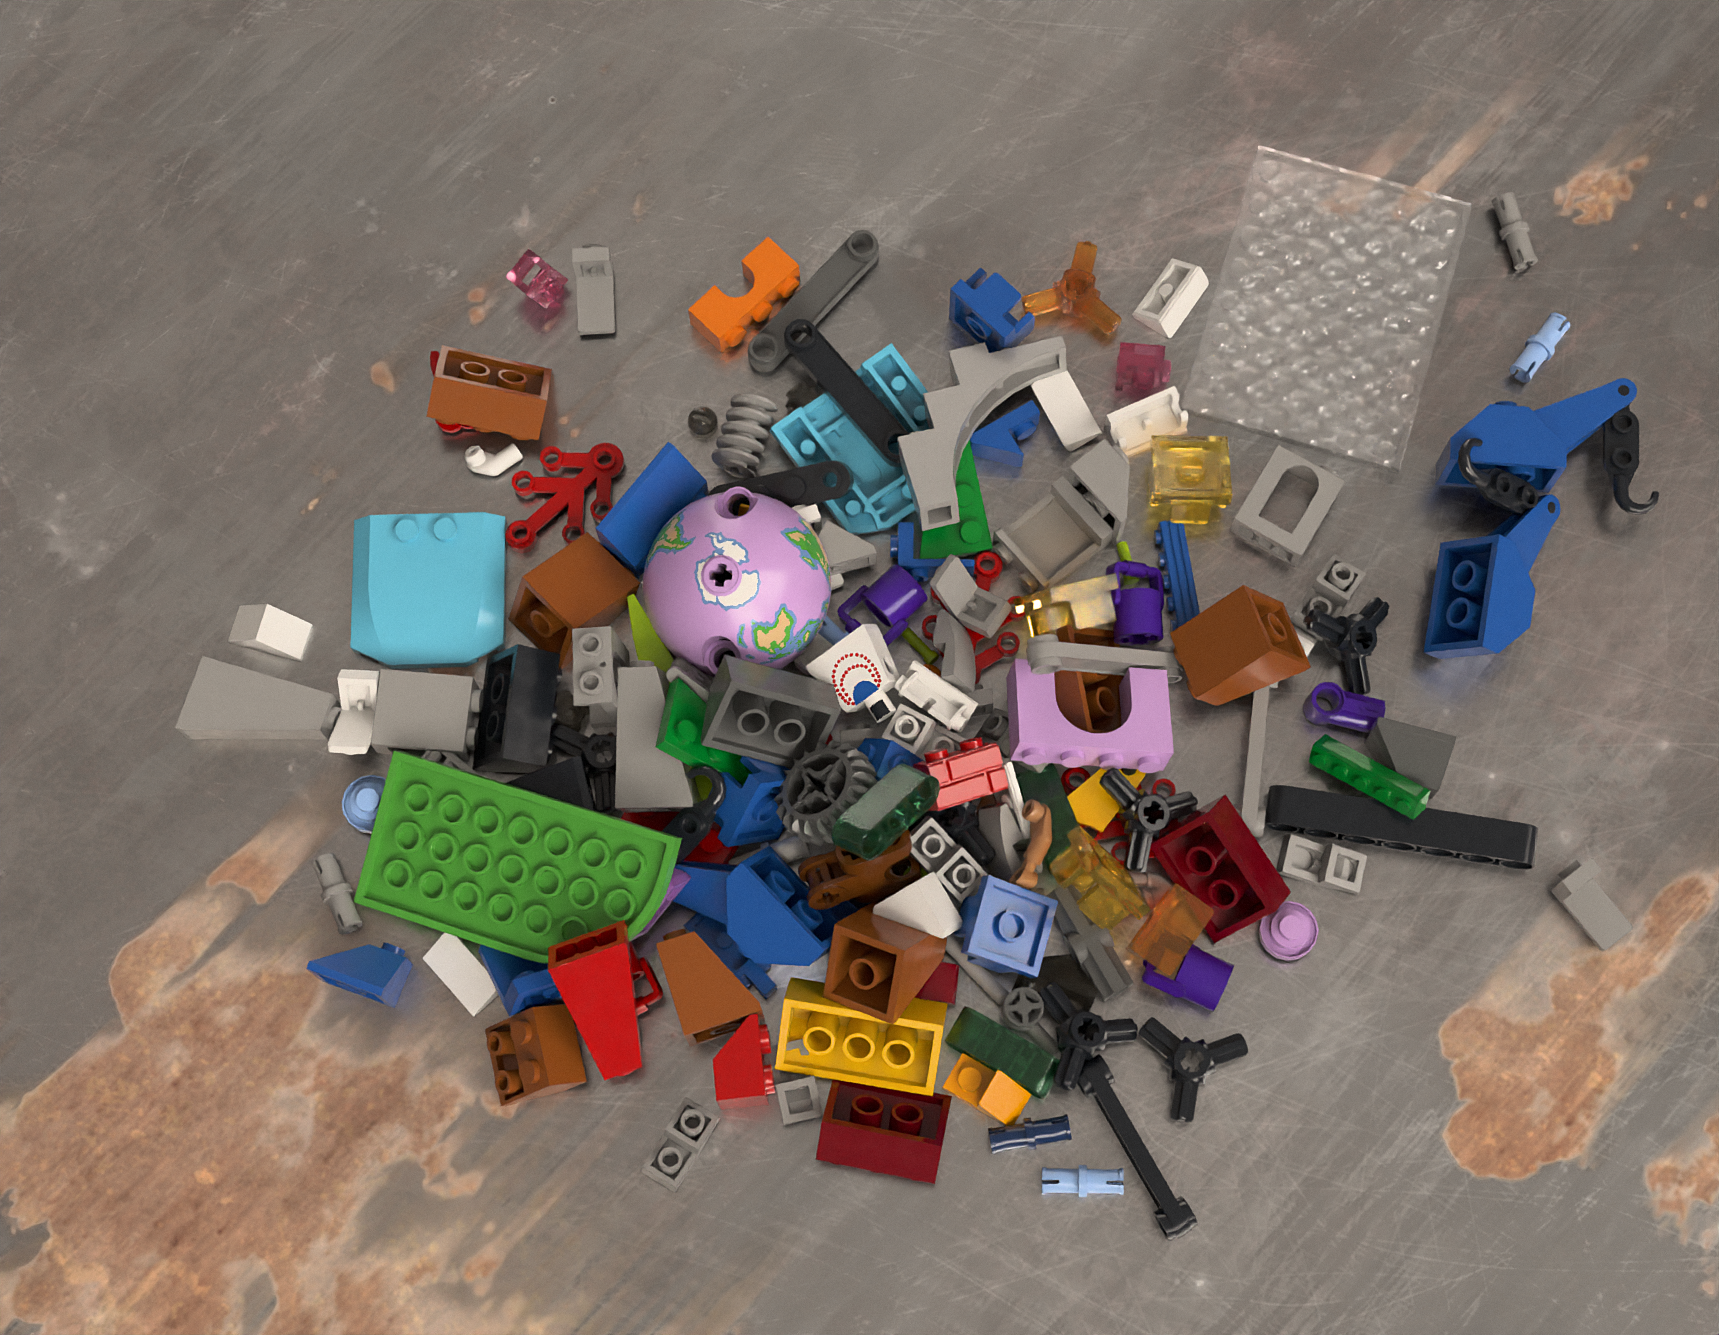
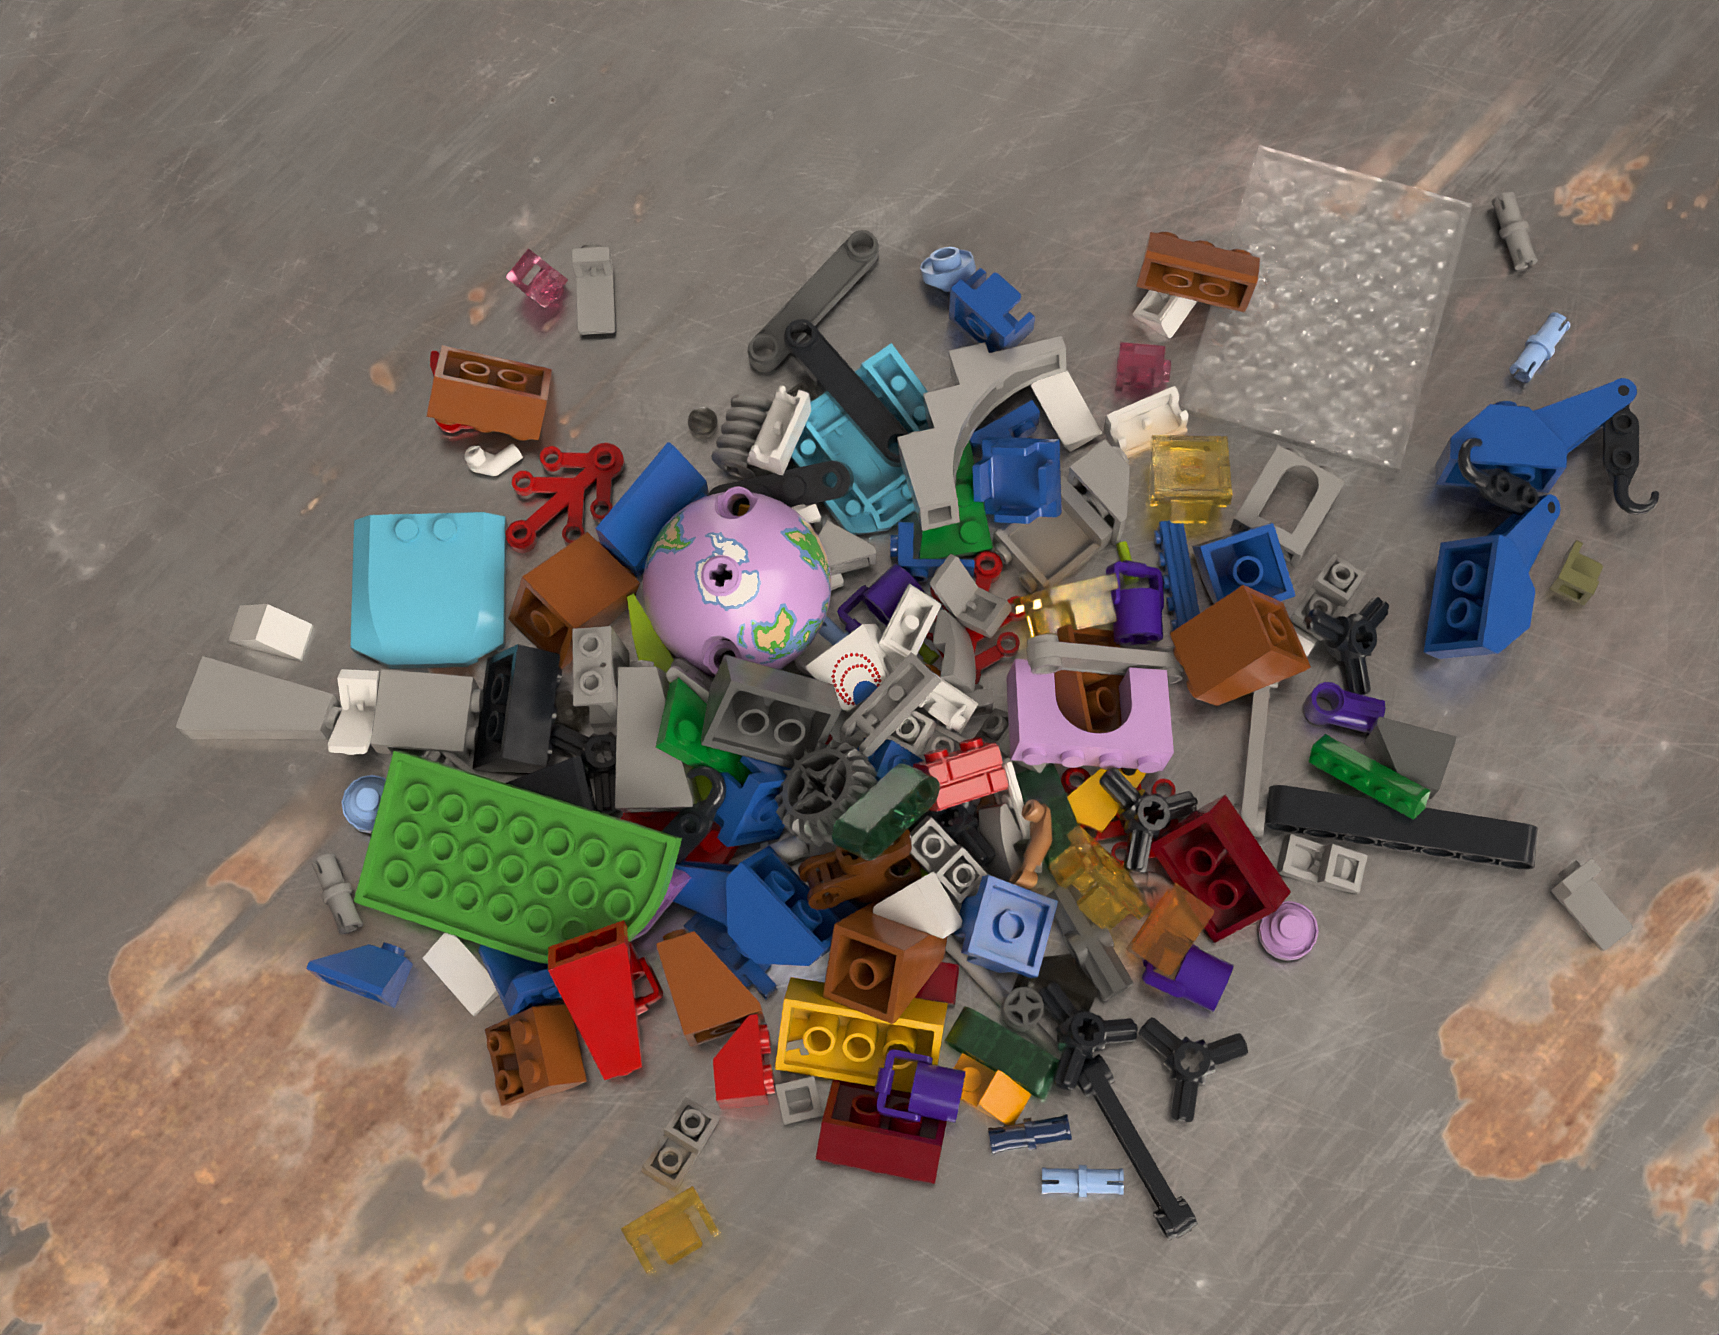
(669, 1229): none -> clear yellow panel
(726, 318): orange arch -> none
(780, 431): none -> white hinge
(891, 703): none -> light grey hinge
(909, 624): none -> white slope
(934, 1090): none -> dark purple piece
(947, 267): none -> light blue plate
(1019, 479): none -> blue panel
(1063, 297): clear orange bush -> none
(1198, 271): none -> dark orange slope
(1246, 559): none -> blue slope
(1577, 575): none -> olive panel

